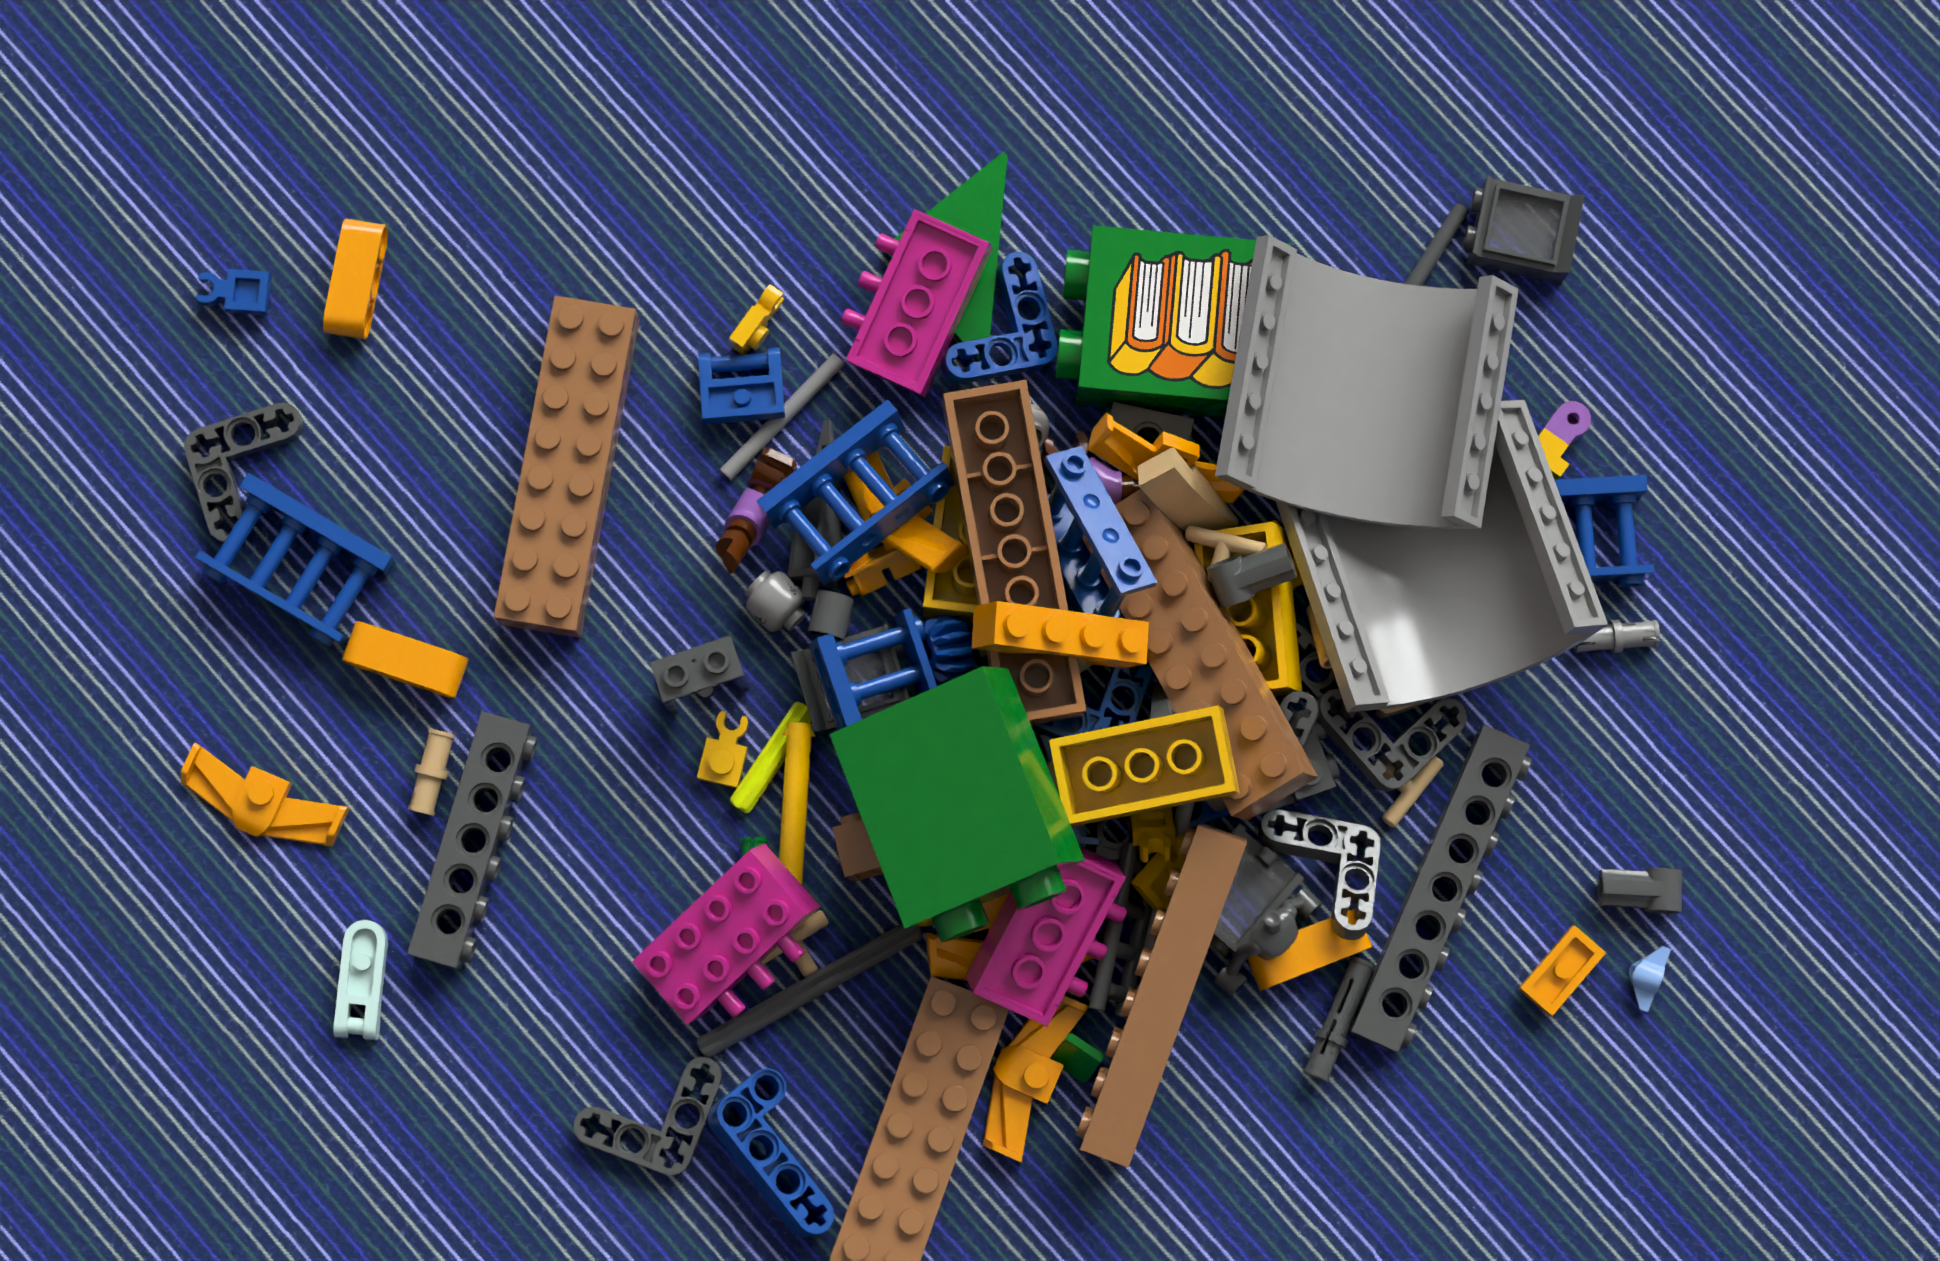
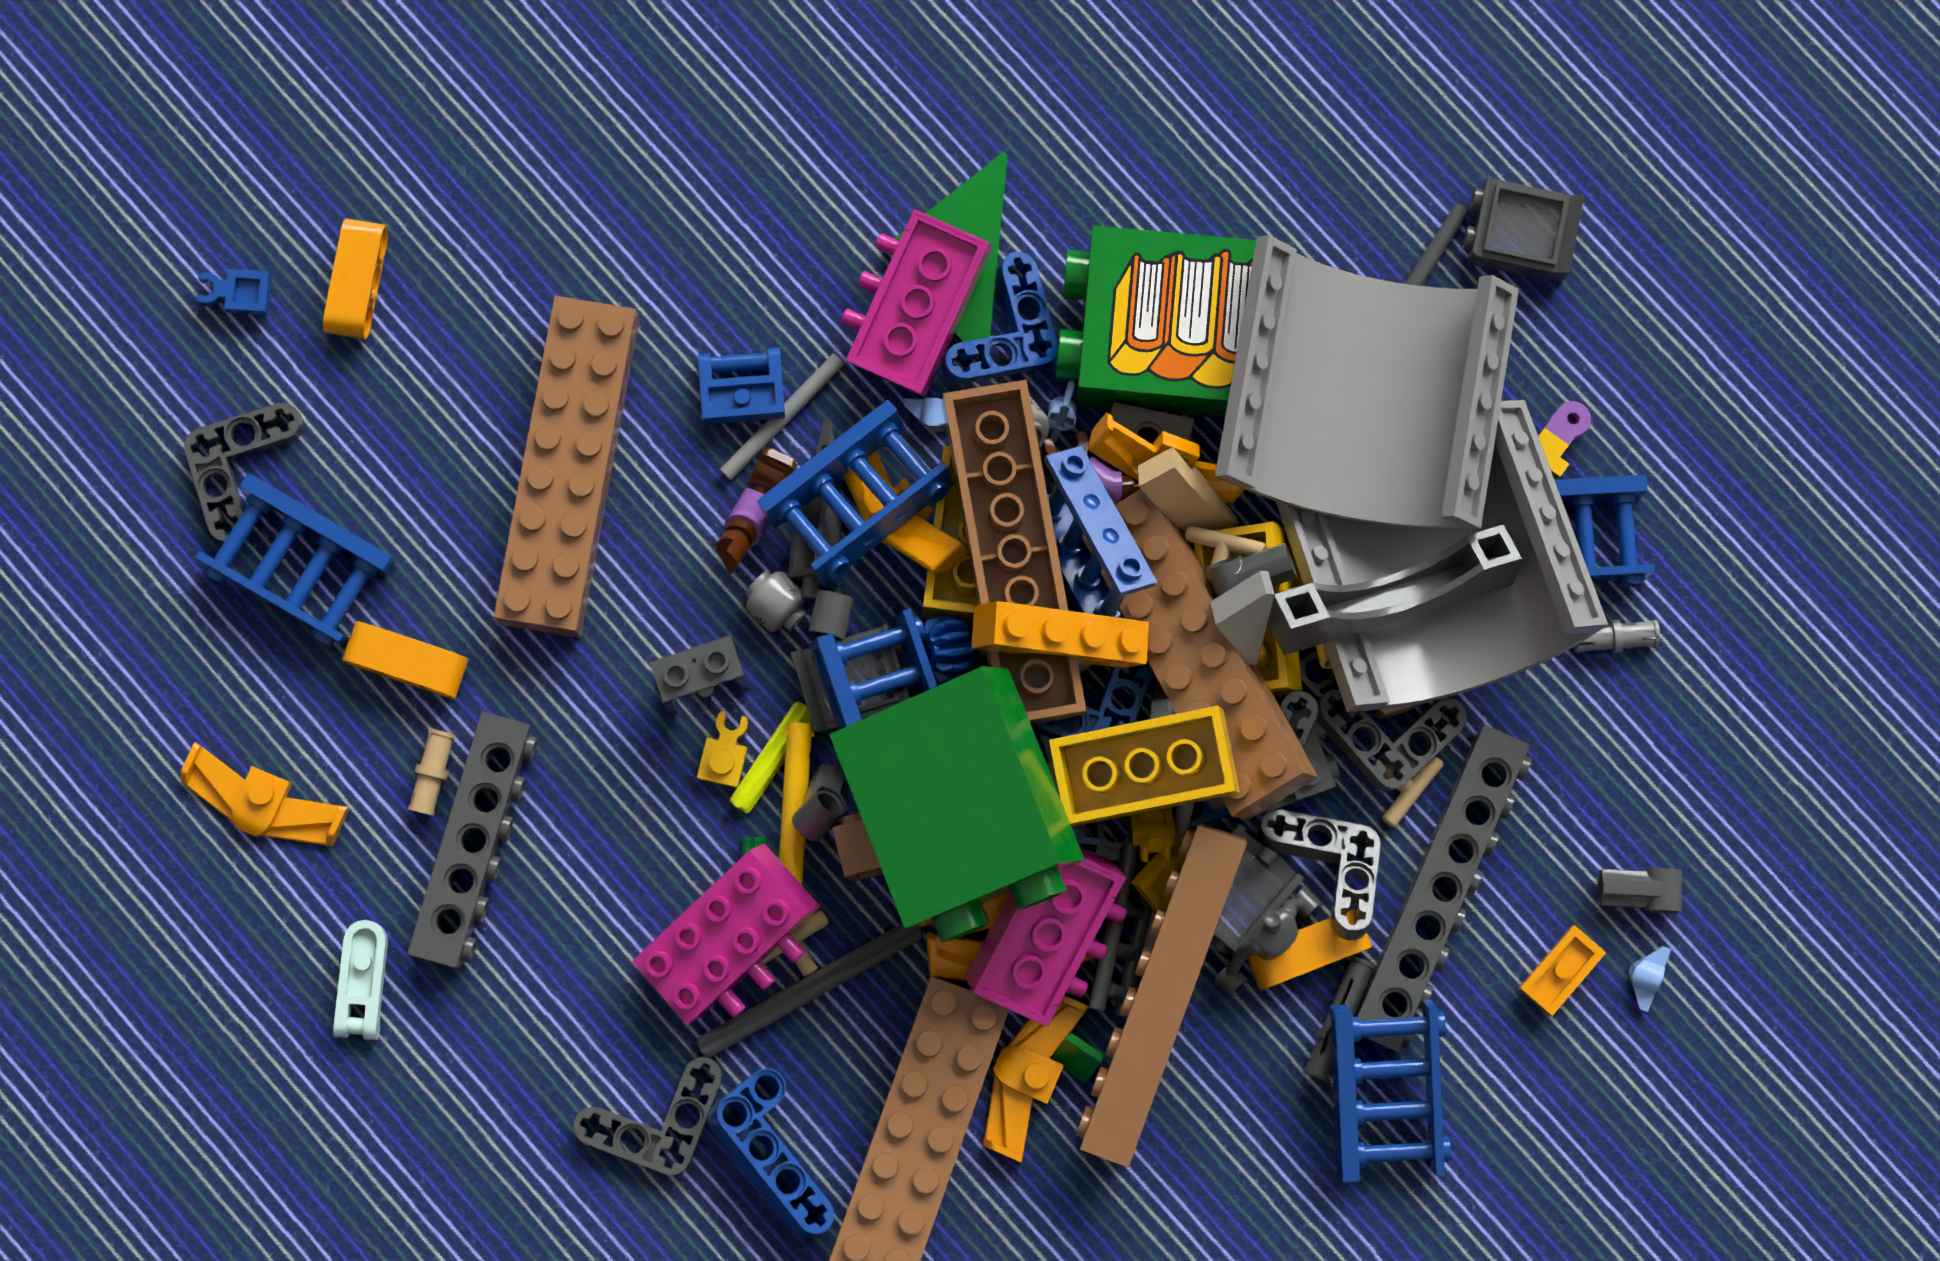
(752, 329): yellow plate -> none
(822, 803): none -> dark grey piece
(868, 573): light orange hinge -> none
(928, 411): none -> light blue piece
(1062, 412): none -> light blue piece
(1244, 614): none -> light grey slope
(1329, 612): none -> dark grey arch
(1353, 1113): none -> blue fence

